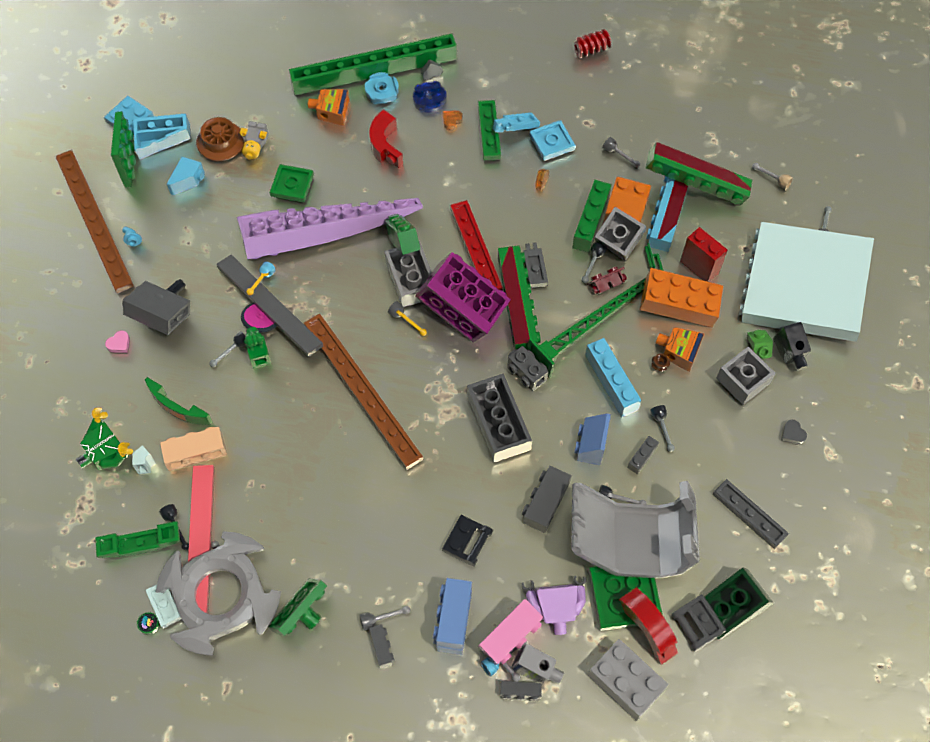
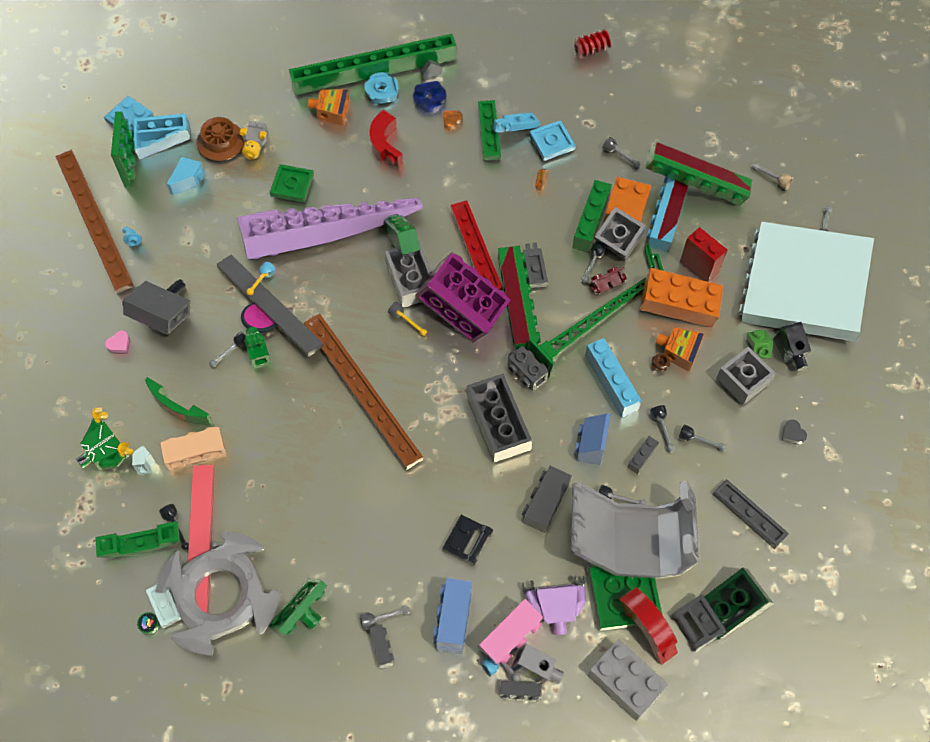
(687, 434): none -> hinge

